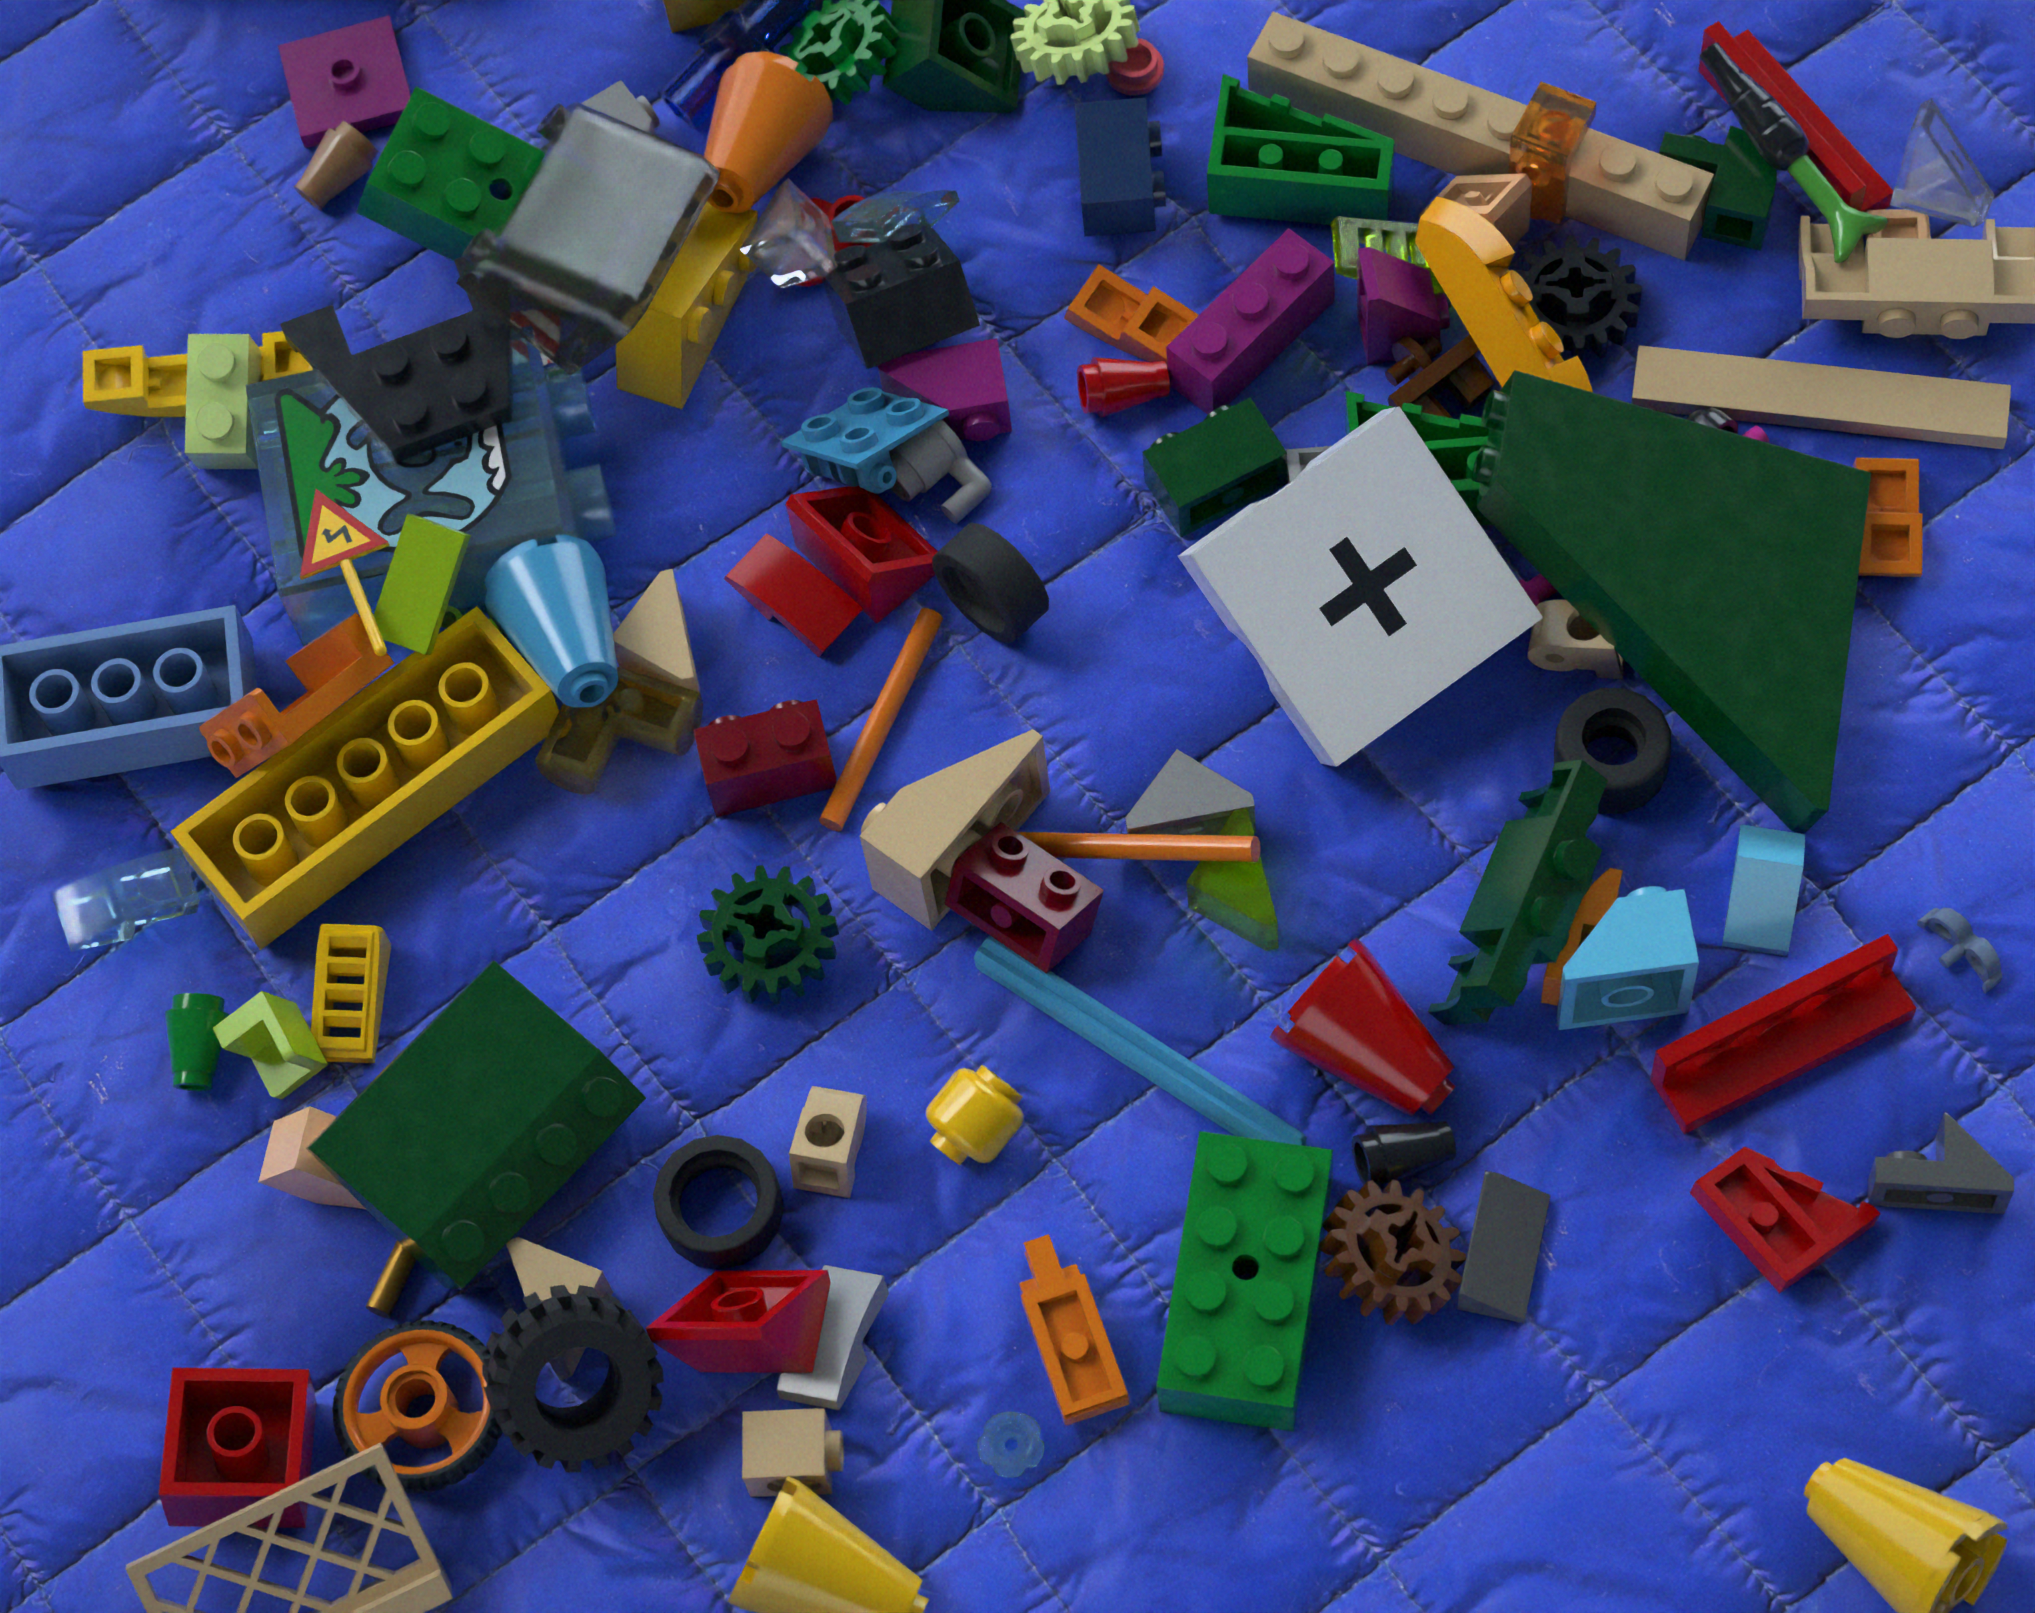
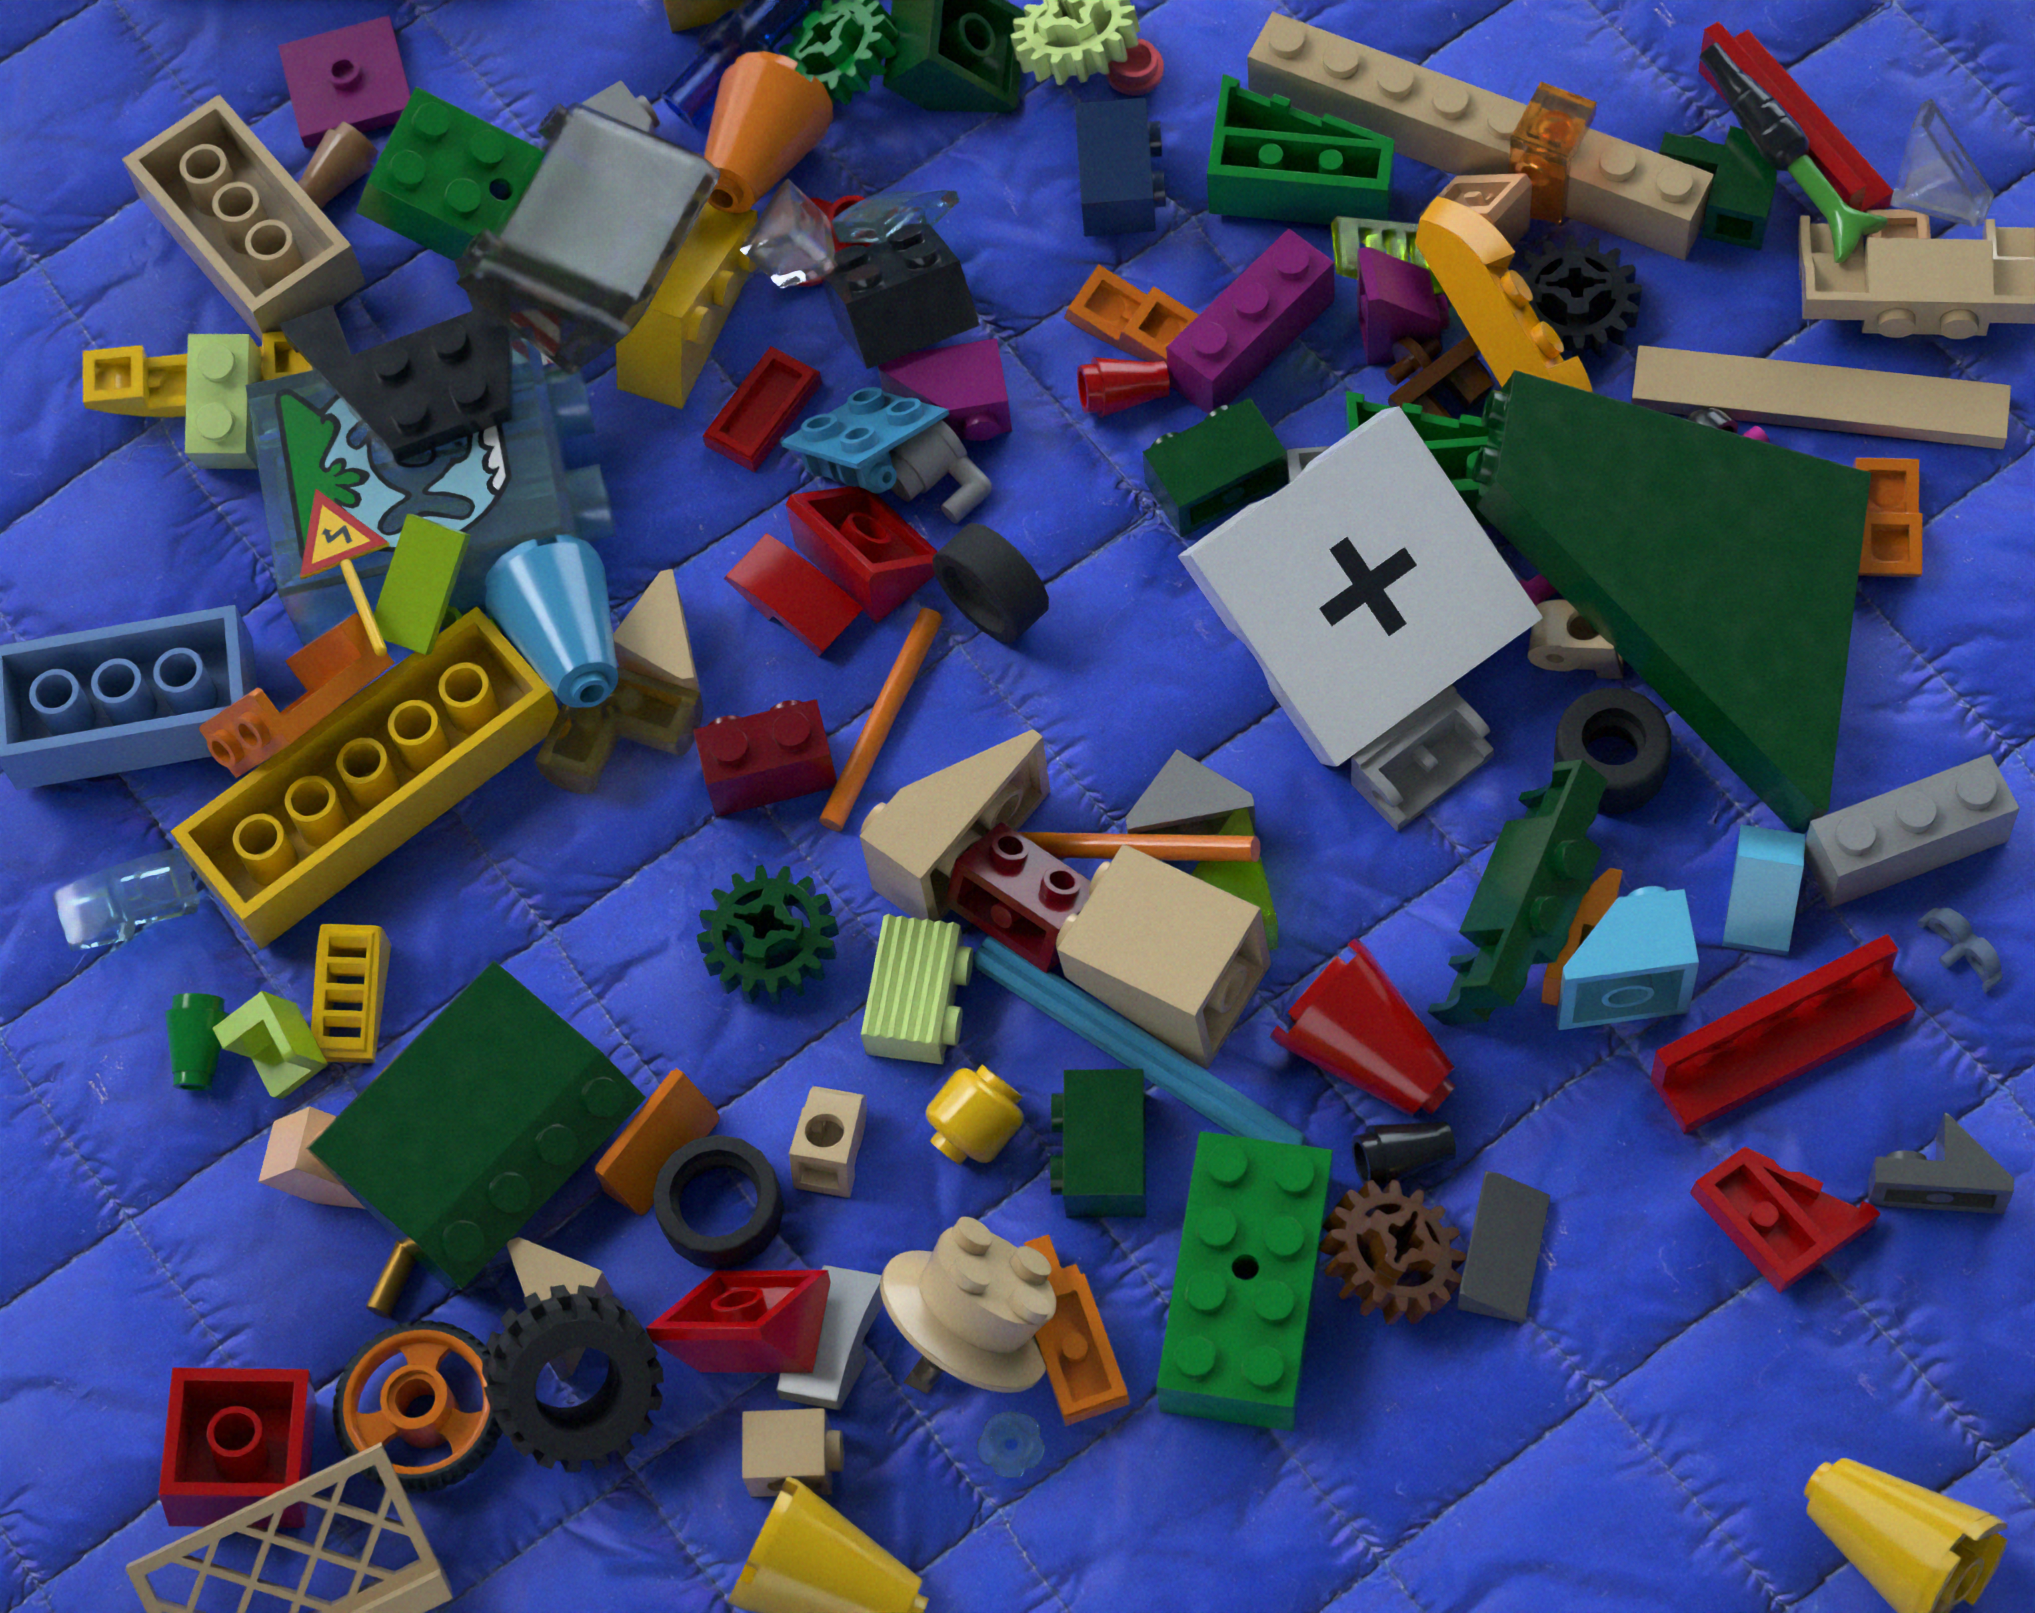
(243, 218): none -> tan brick
(663, 1125): none -> orange slope
(762, 409): none -> red tile
(915, 990): none -> yellowish green brick
(971, 1308): none -> tan piece
(1102, 1143): none -> dark green brick
(1166, 952): none -> tan slope
(1421, 758): none -> light grey hinge
(1910, 830): none -> light grey brick

